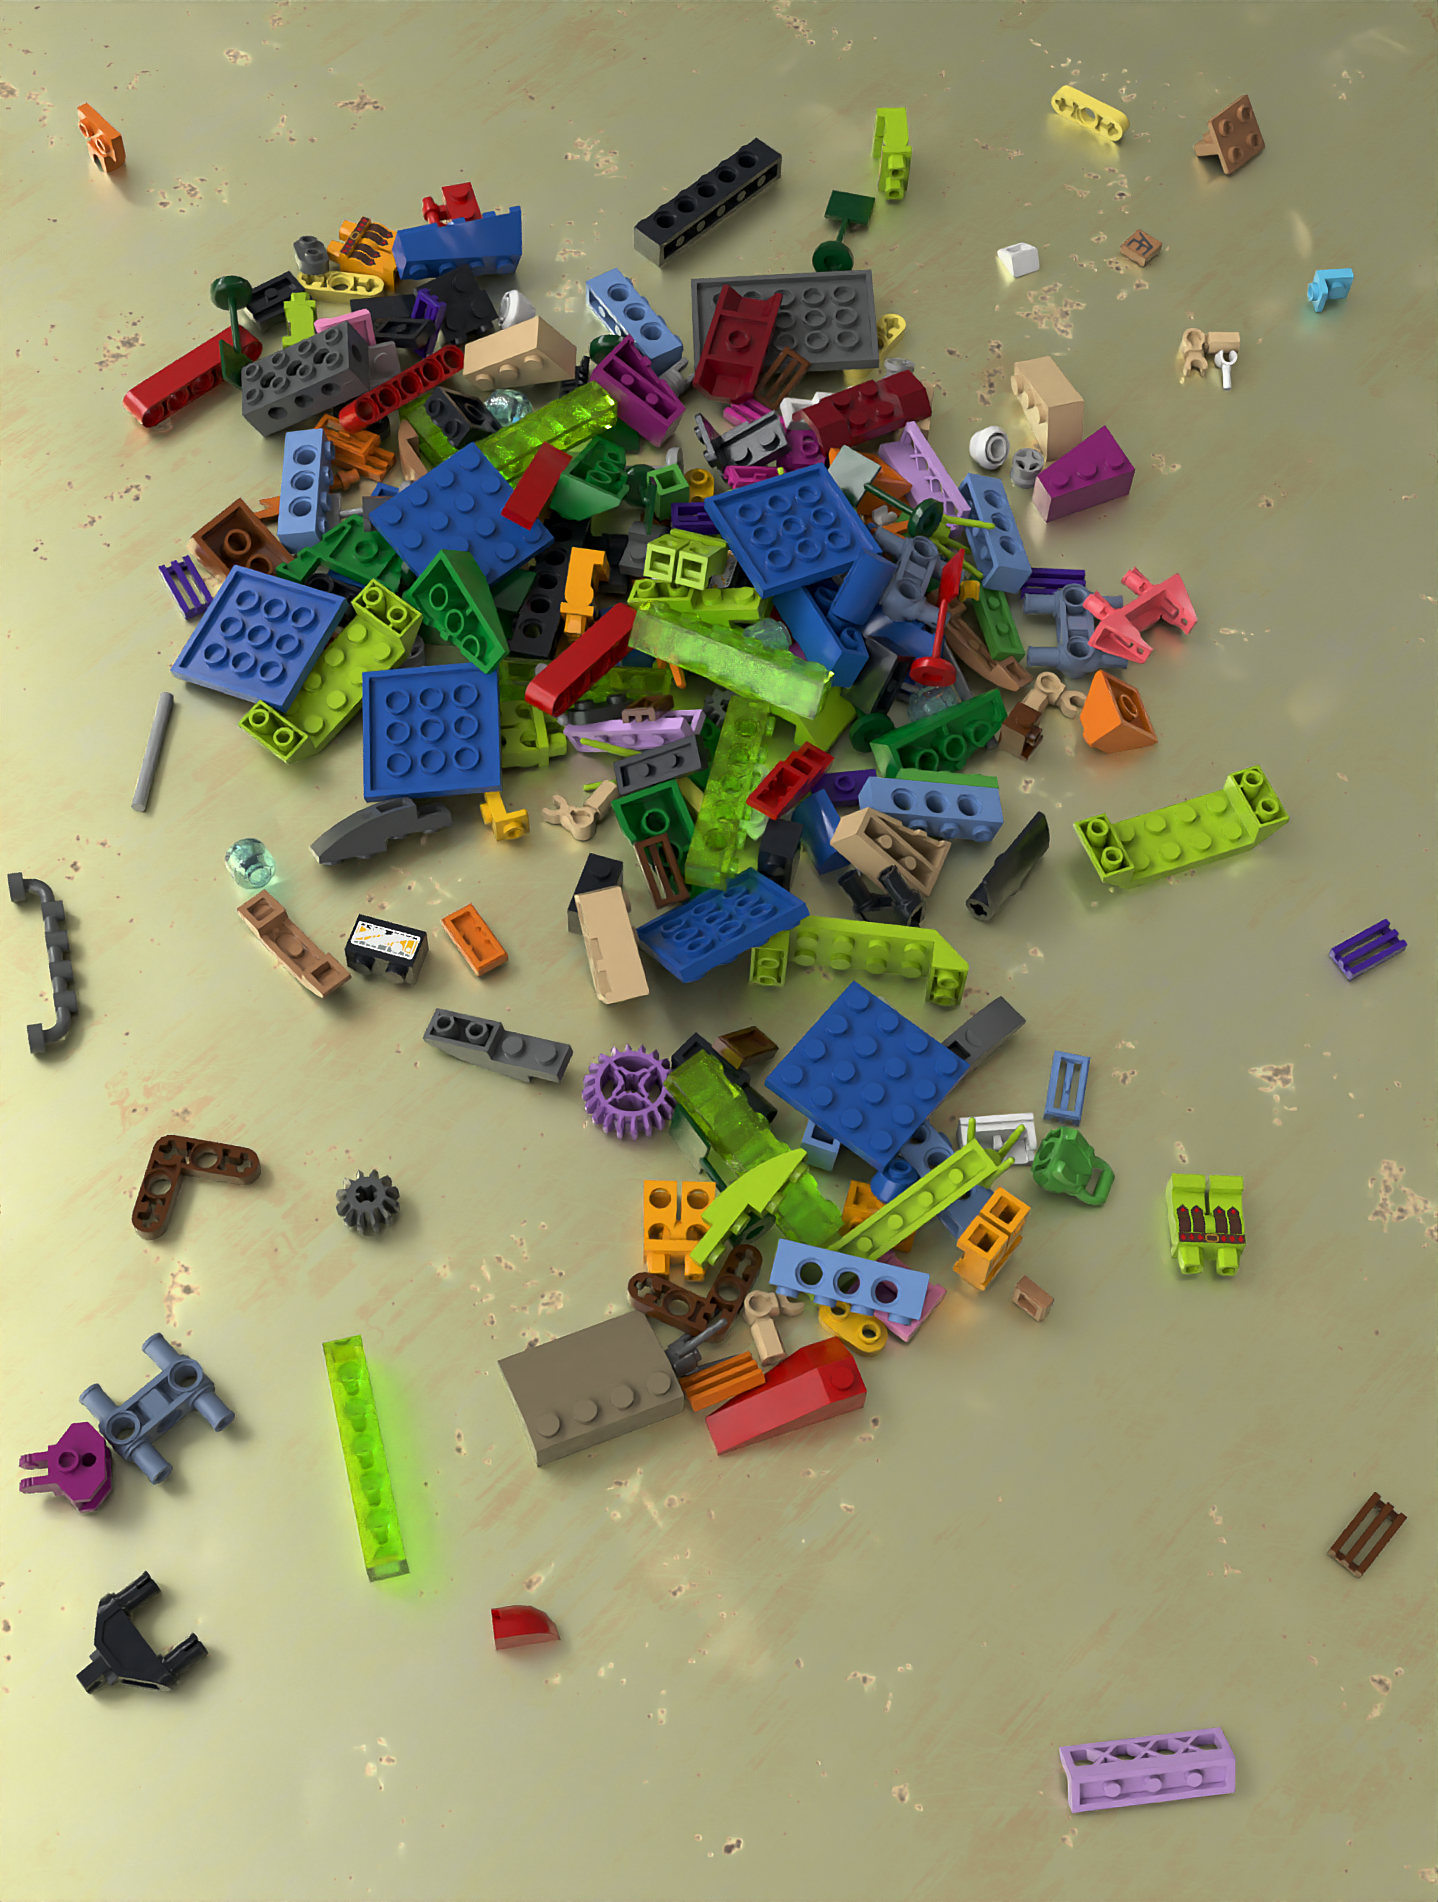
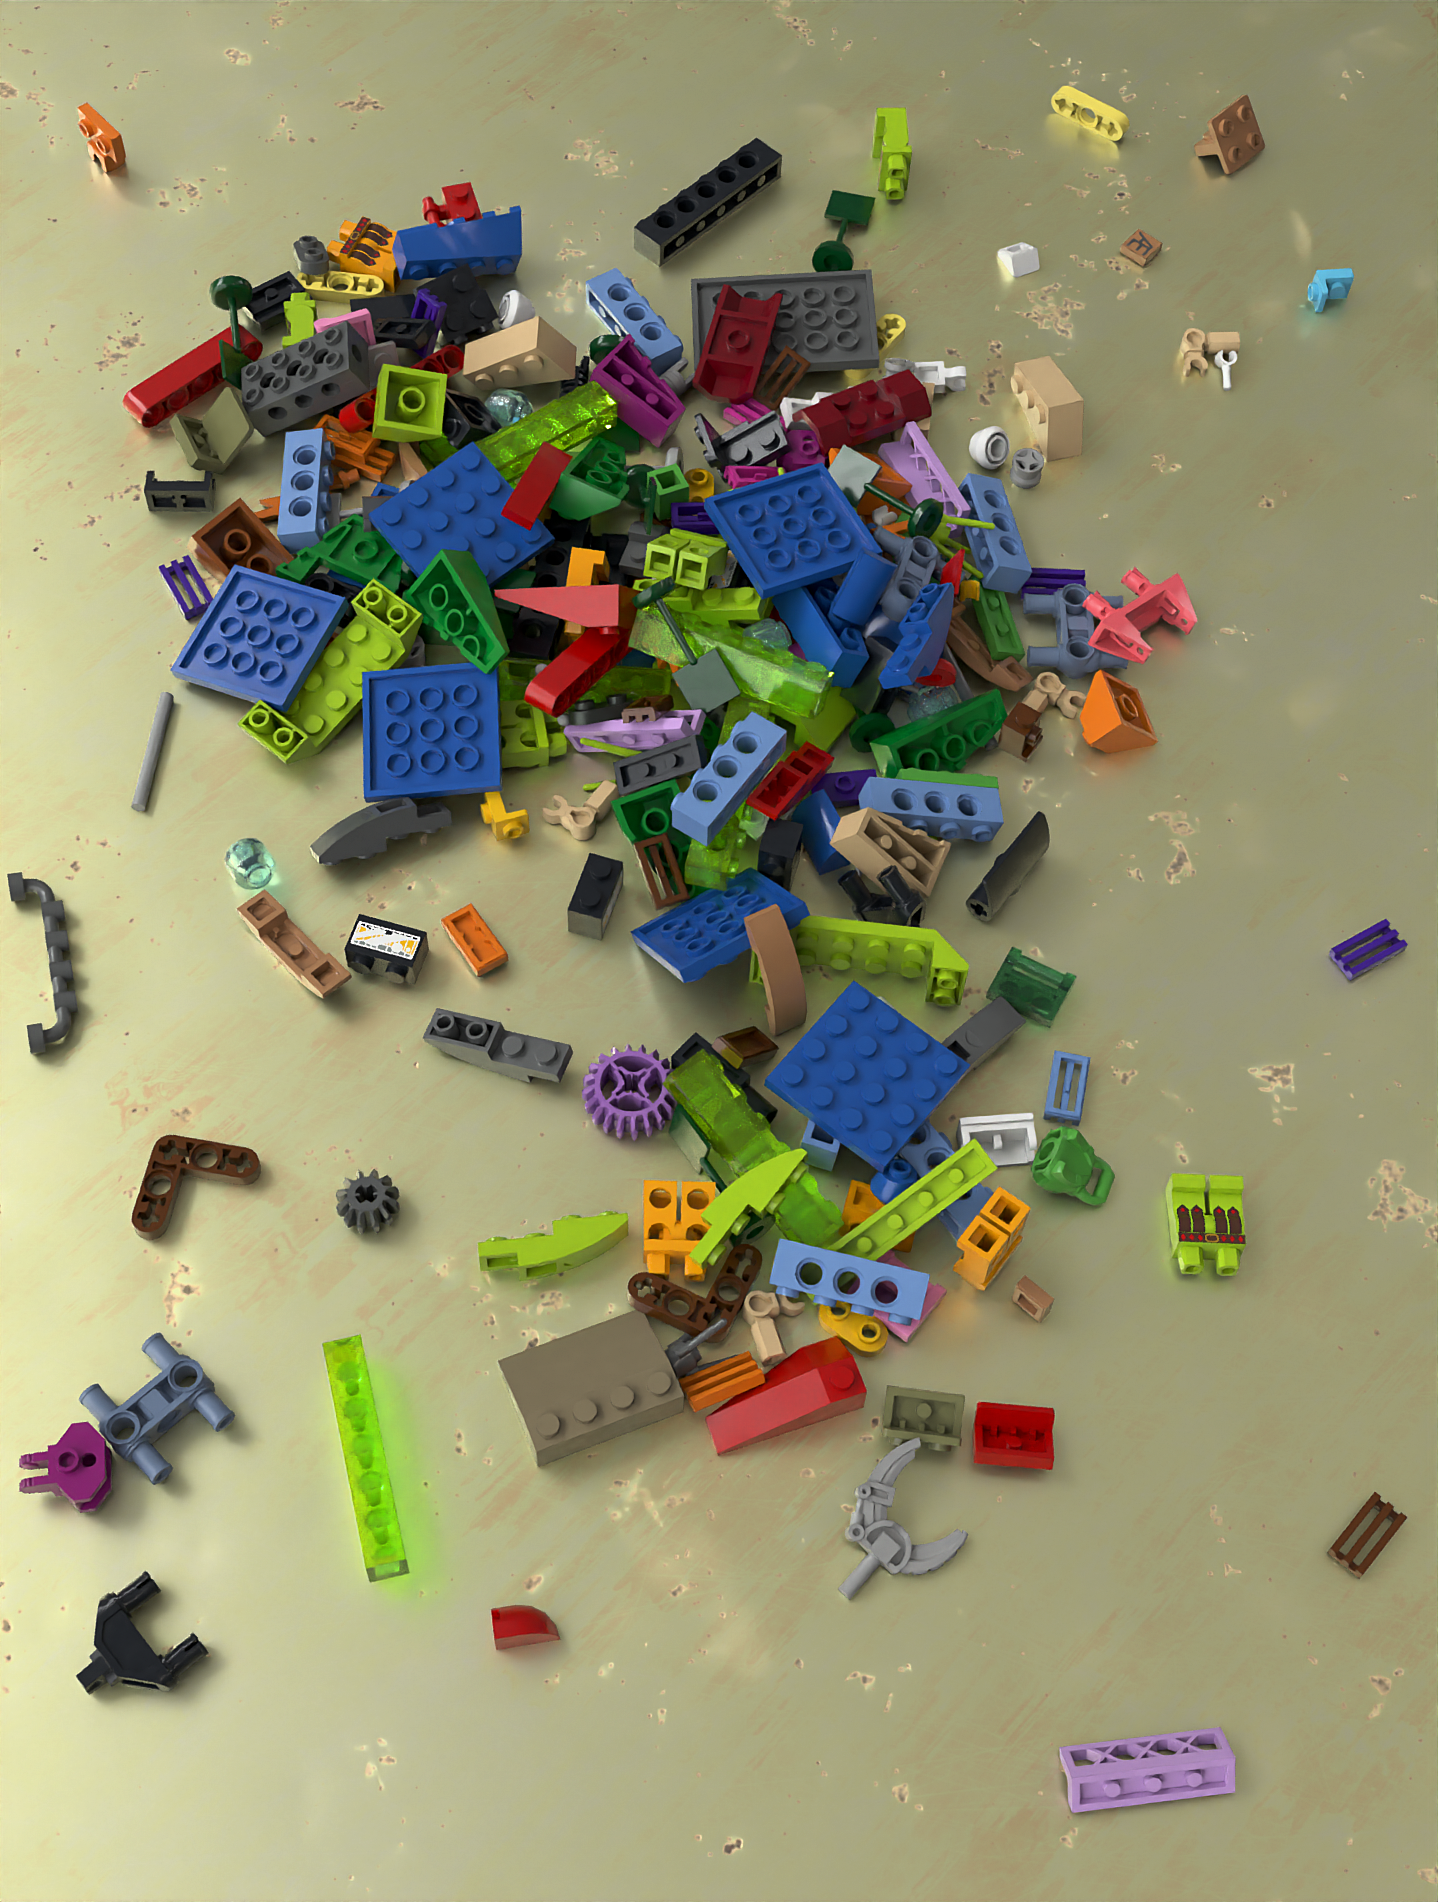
(180, 494): none -> black hinge
(216, 438): none -> olive bracket
(409, 404): none -> lime slope
(571, 1245): none -> lime slope
(593, 606): none -> wedge
(611, 944): tan wedge -> none
(705, 680): none -> piece
(705, 819): none -> medium blue brick
(779, 969): none -> medium nougat slope
(885, 1539): none -> light grey bar
(923, 1414): none -> olive bracket
(924, 636): none -> blue slope
(936, 373): none -> white plate
(996, 1157): lime plant -> none
(1013, 1435): none -> red bracket
(1027, 994): none -> clear green plate
(1083, 477): magenta wedge -> none
(1184, 833): lime slope -> none

